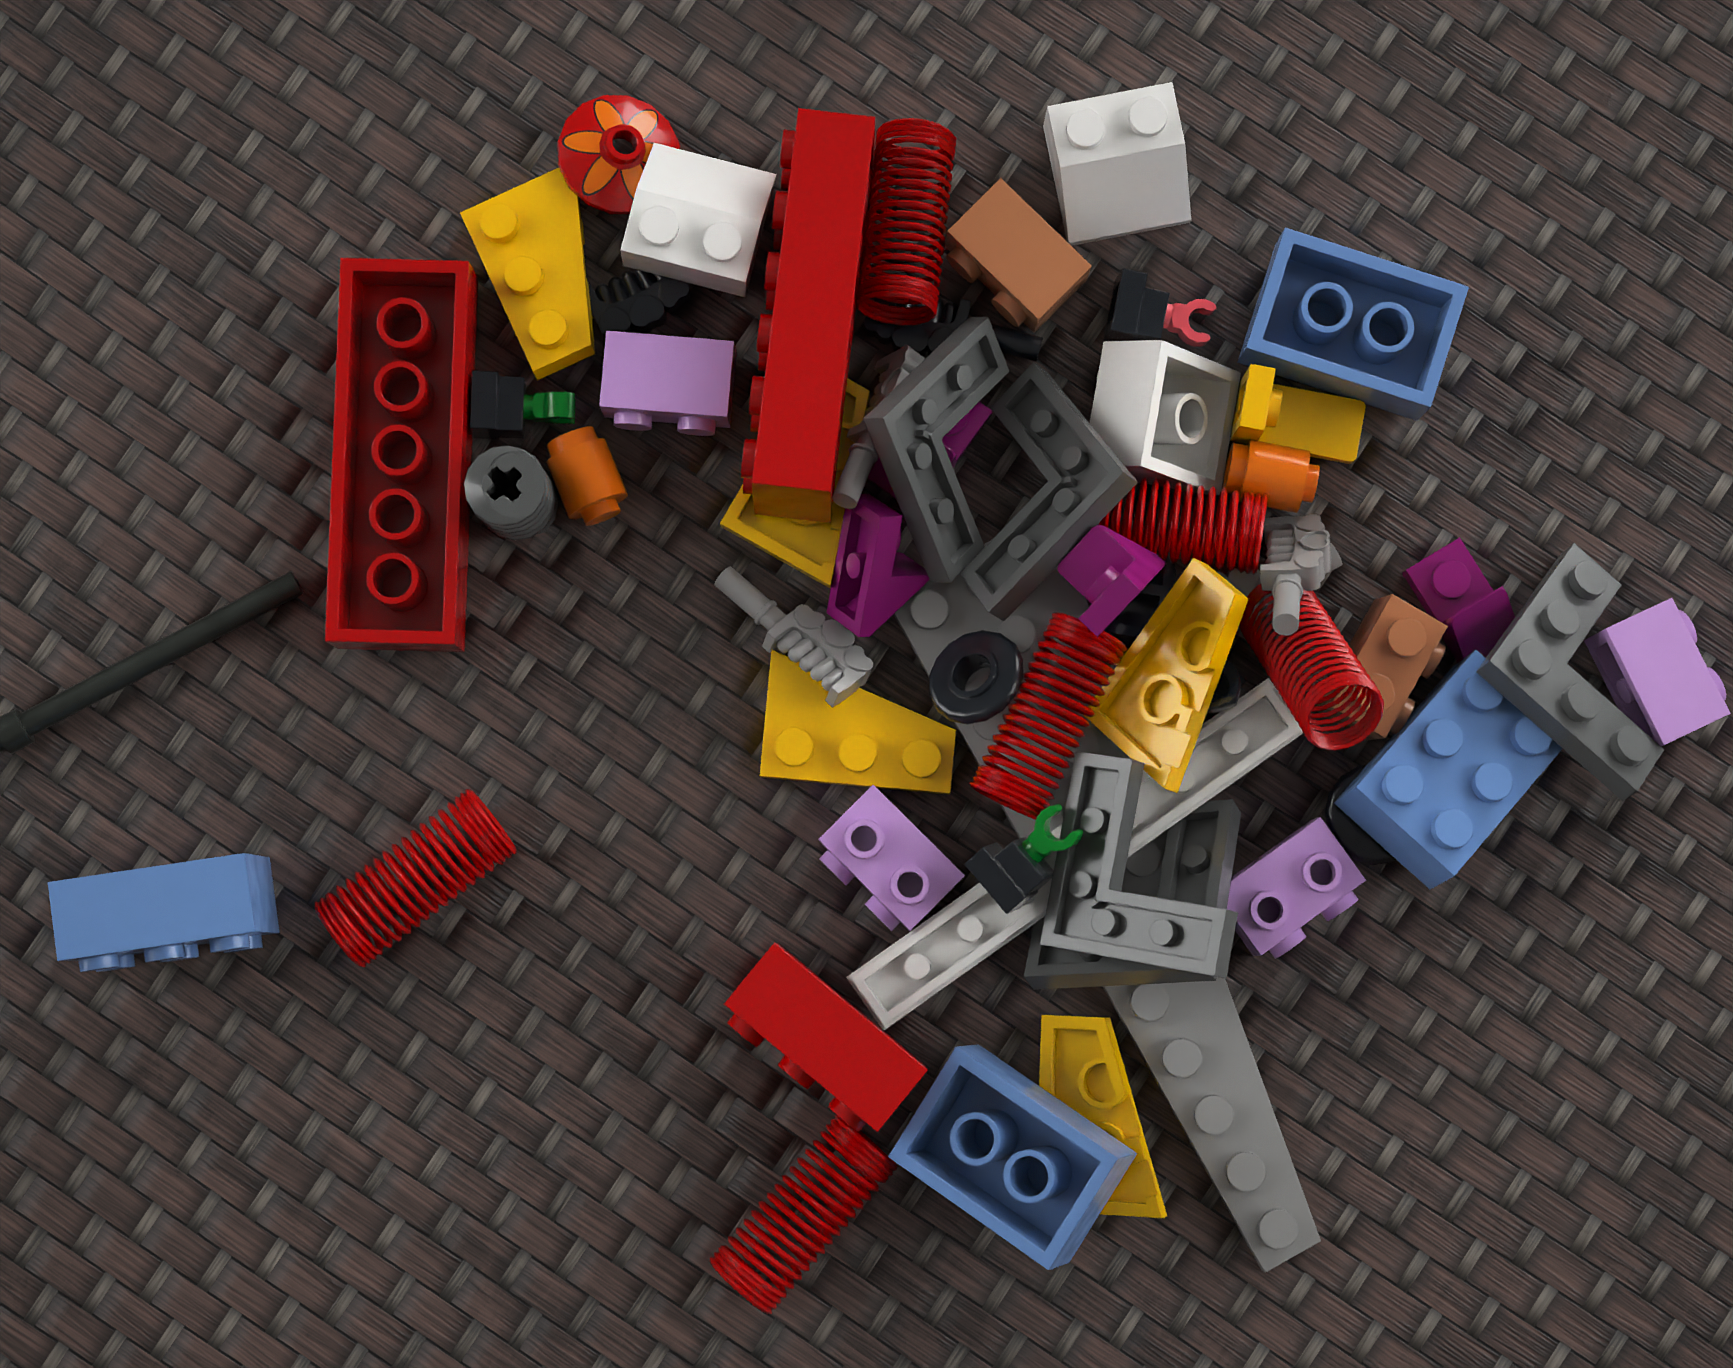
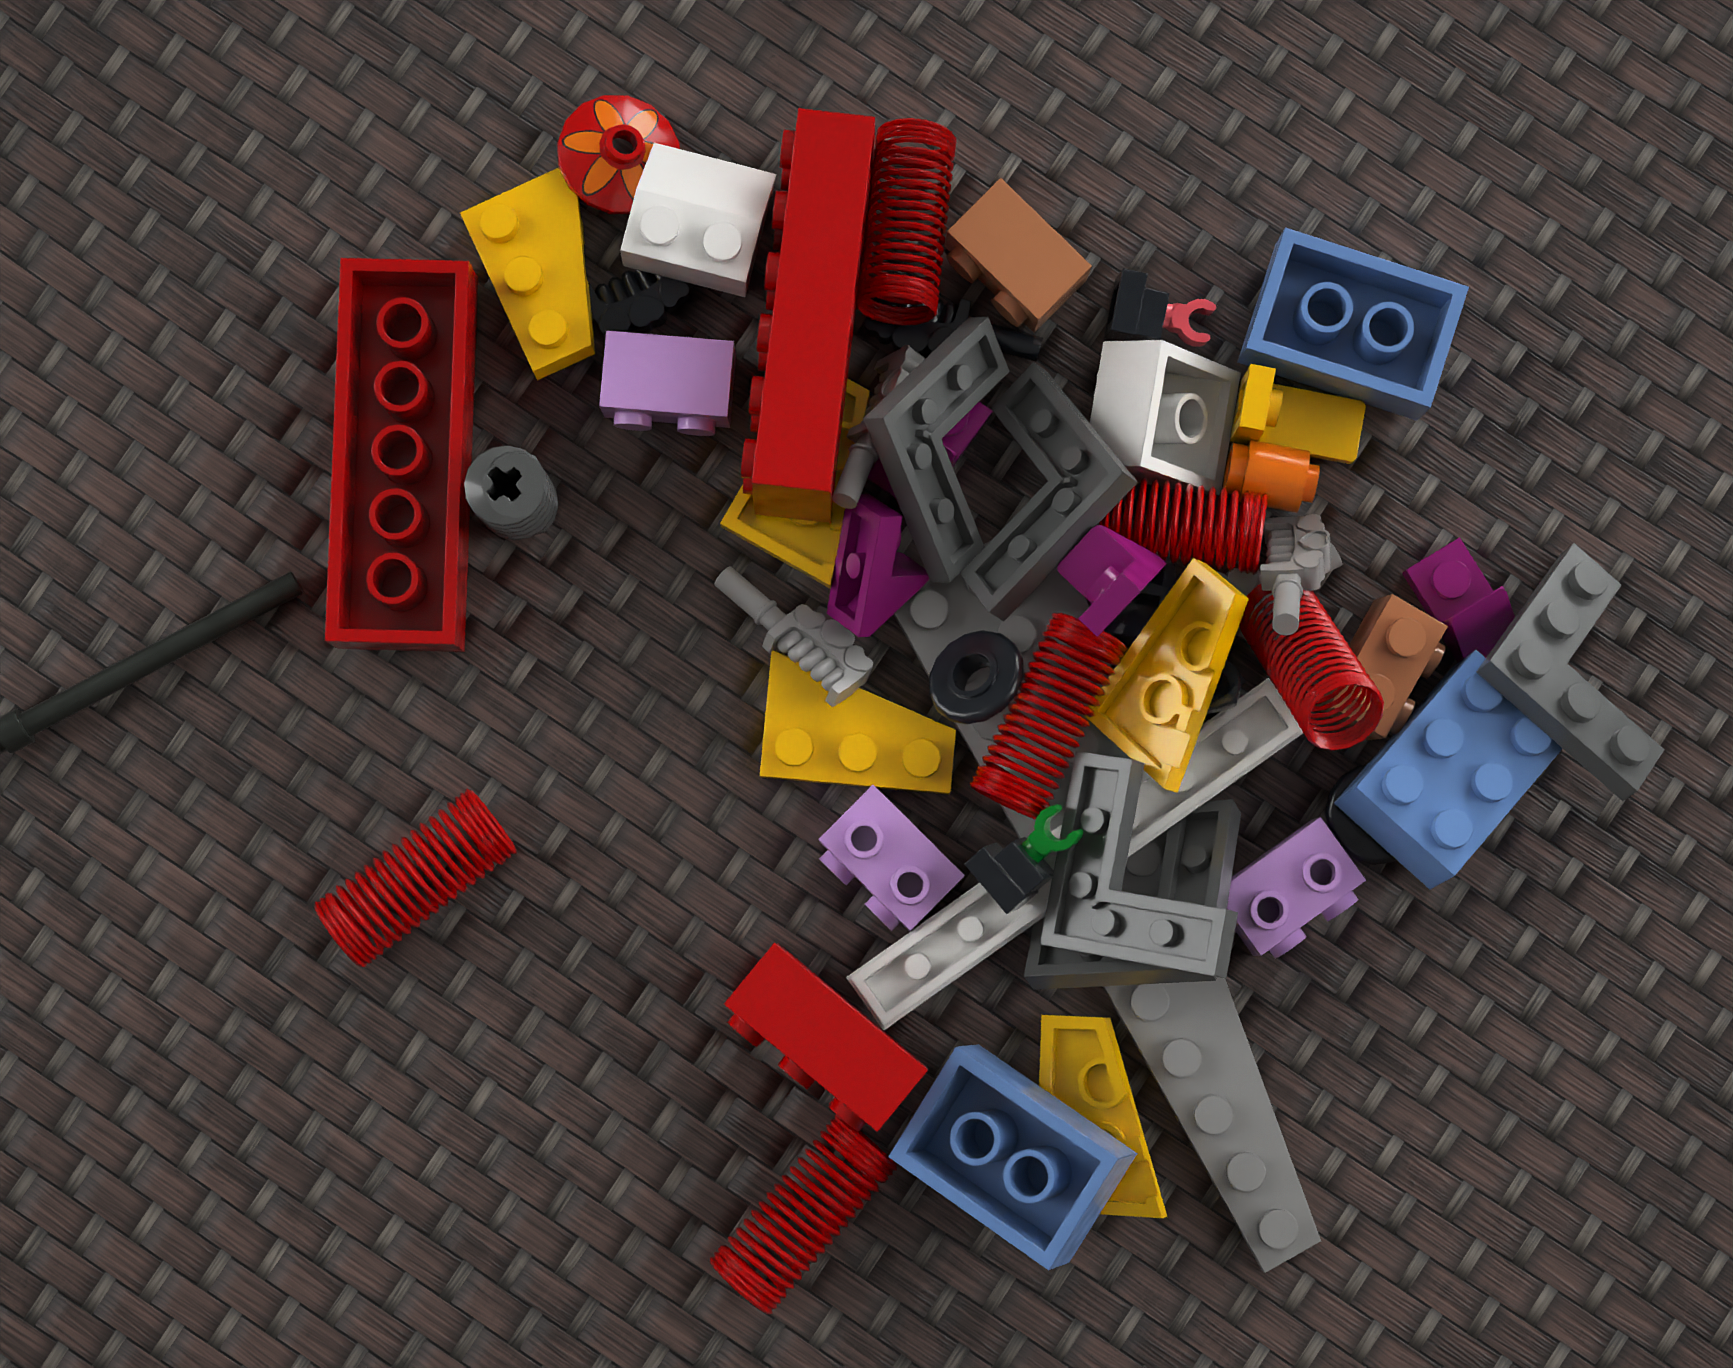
(164, 912): medium blue brick -> none
(502, 406): black piece -> none
(586, 476): orange brick -> none
(1119, 163): white slope -> none
(1659, 673): lavender brick -> none

